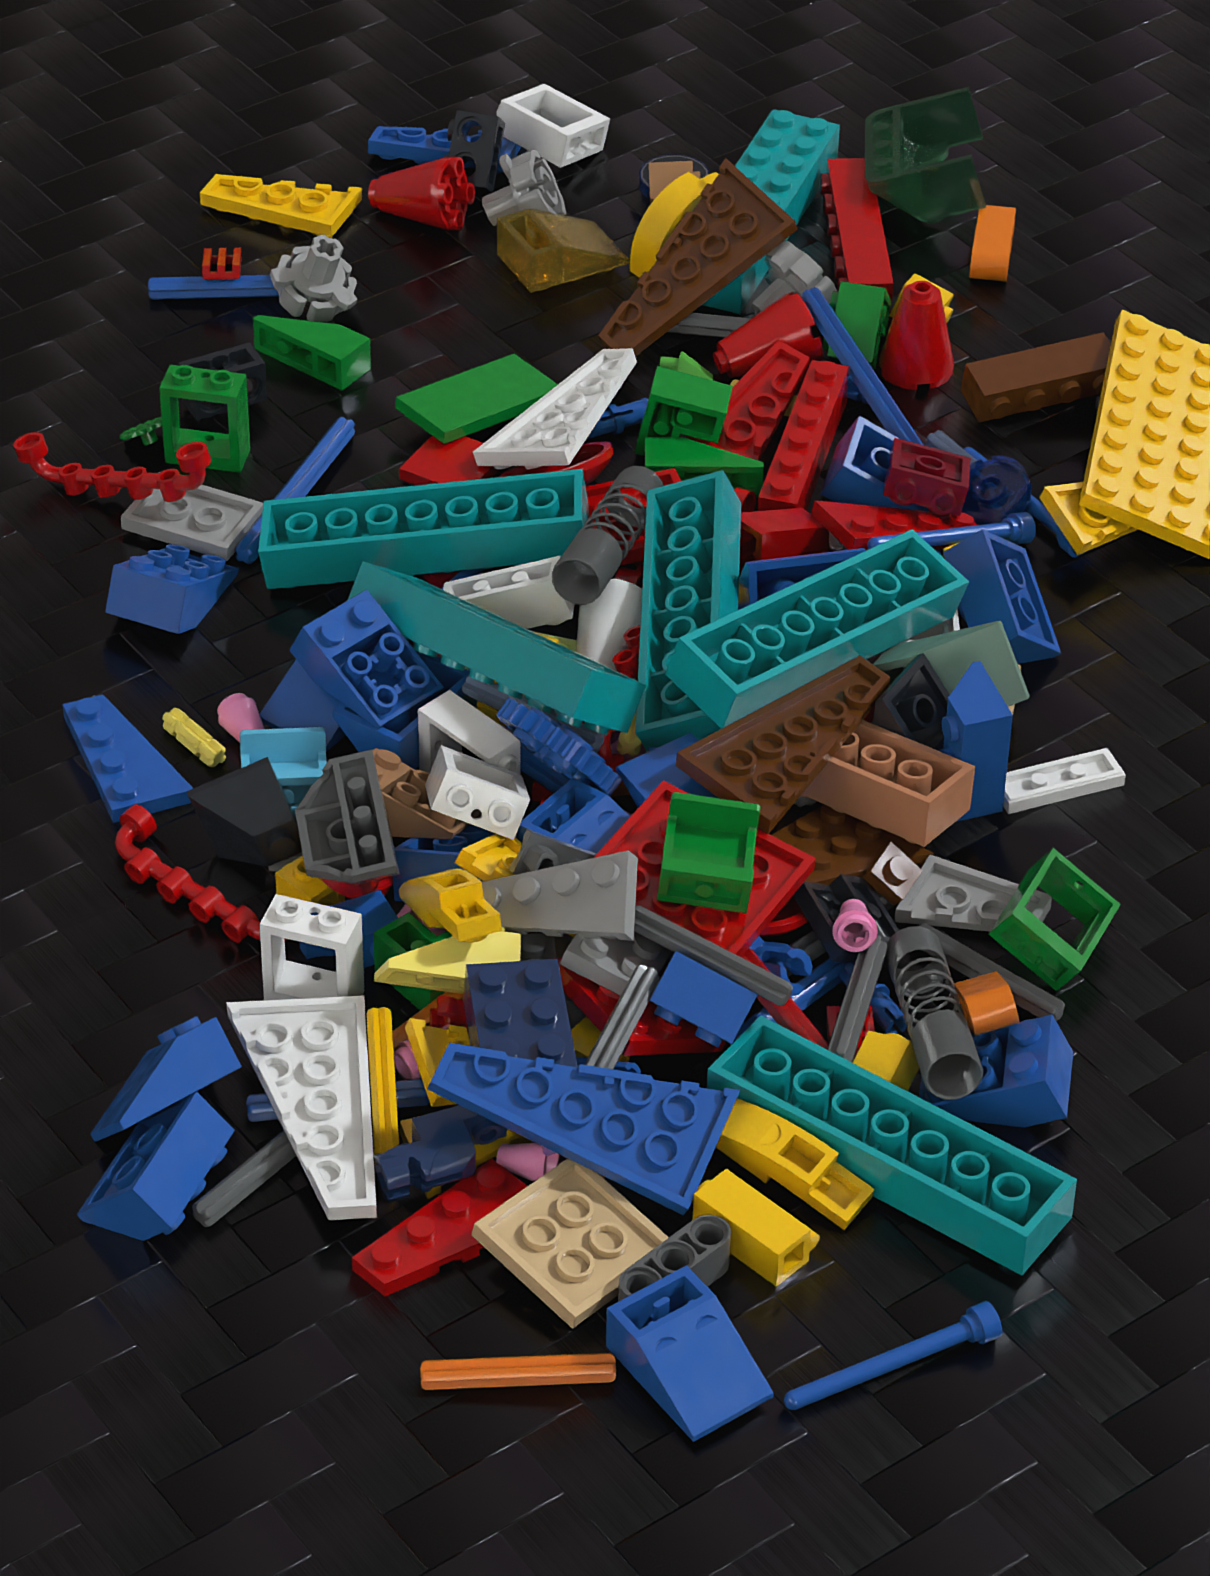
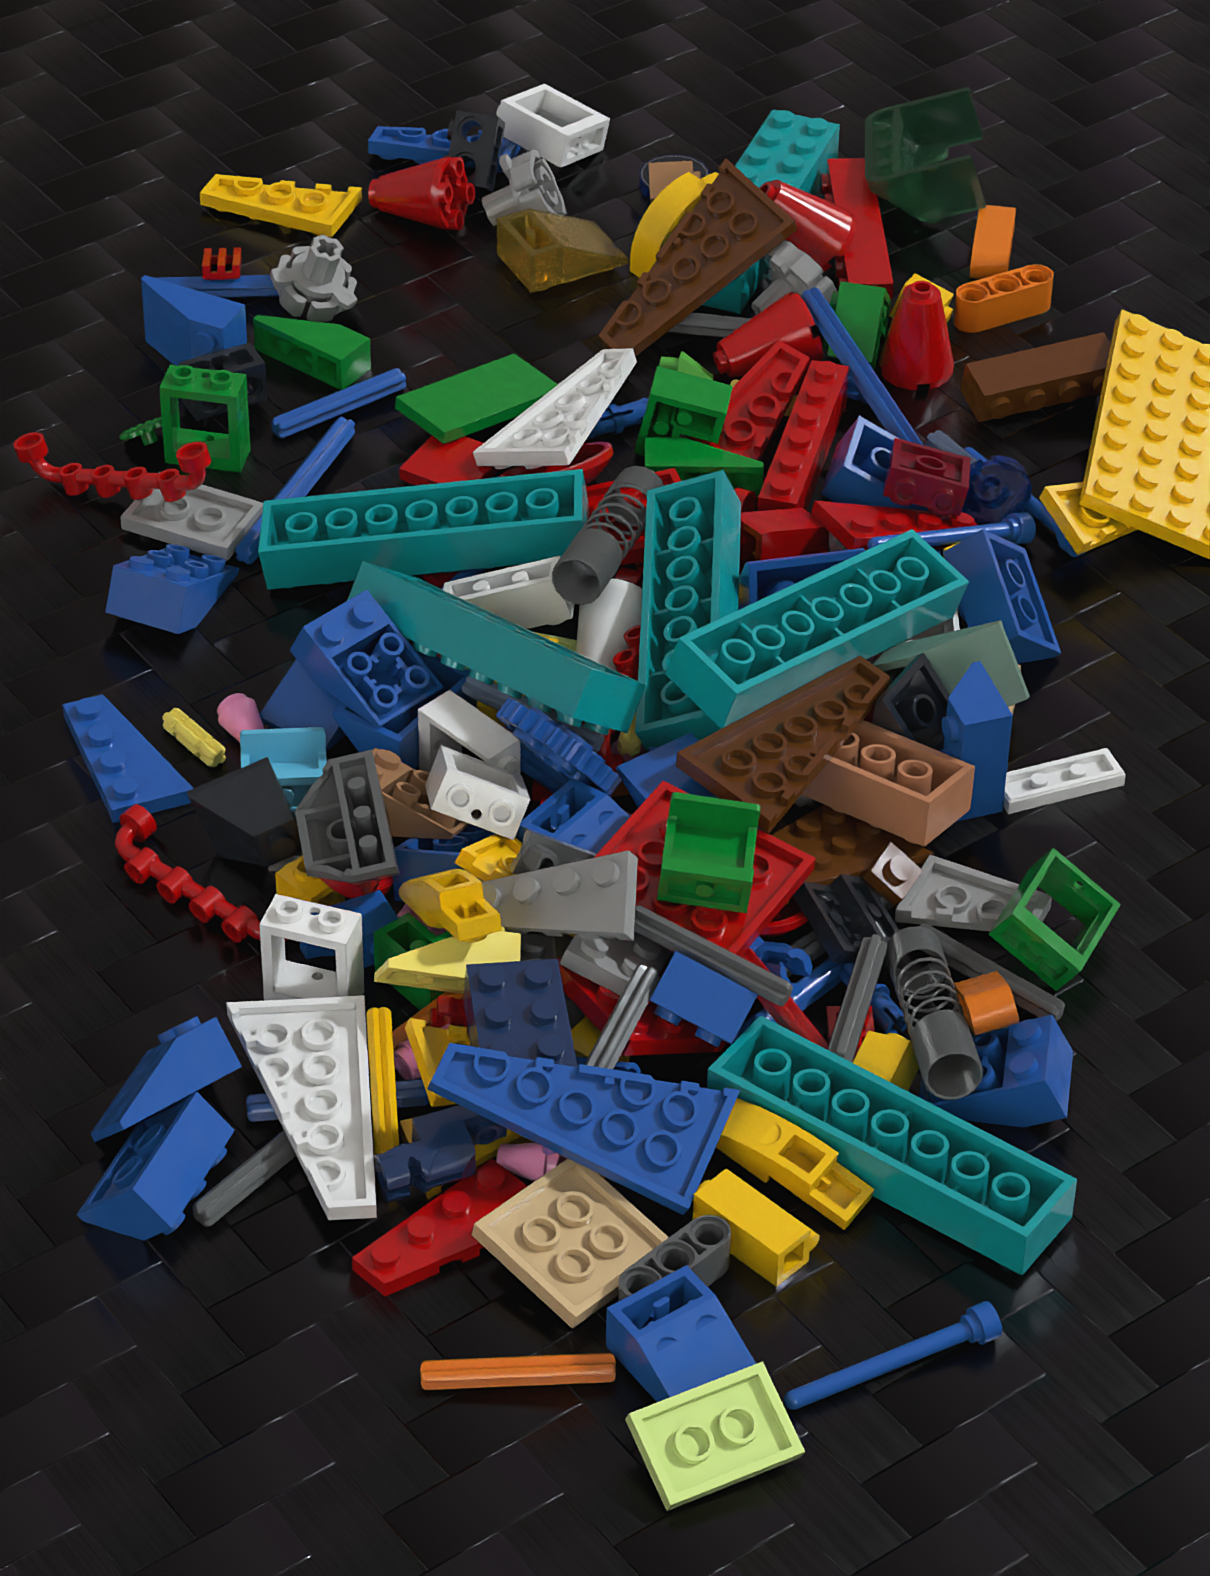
(189, 322): none -> blue slope
(338, 403): none -> blue axle
(714, 1435): none -> yellowish green plate
(821, 225): none -> red cone
(854, 927): bright pink cone -> none
(1003, 298): none -> orange beam

